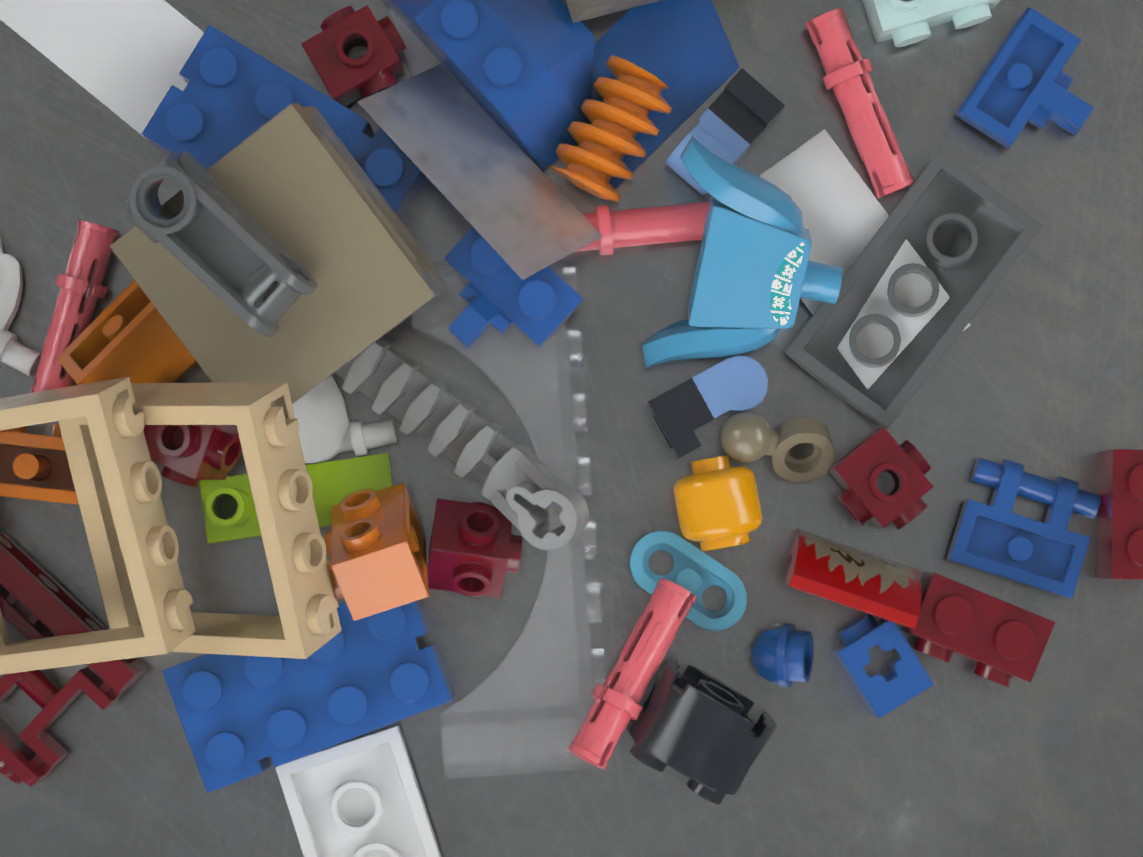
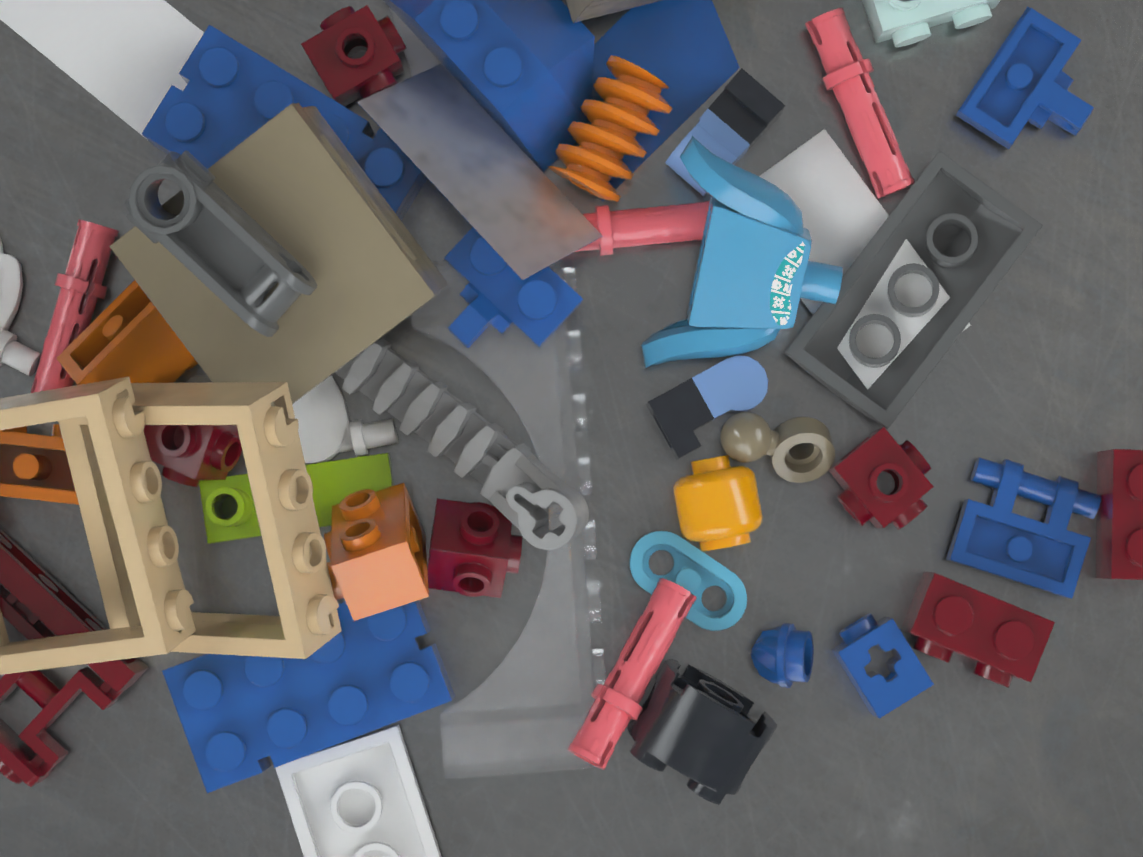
(855, 578): red slope -> none

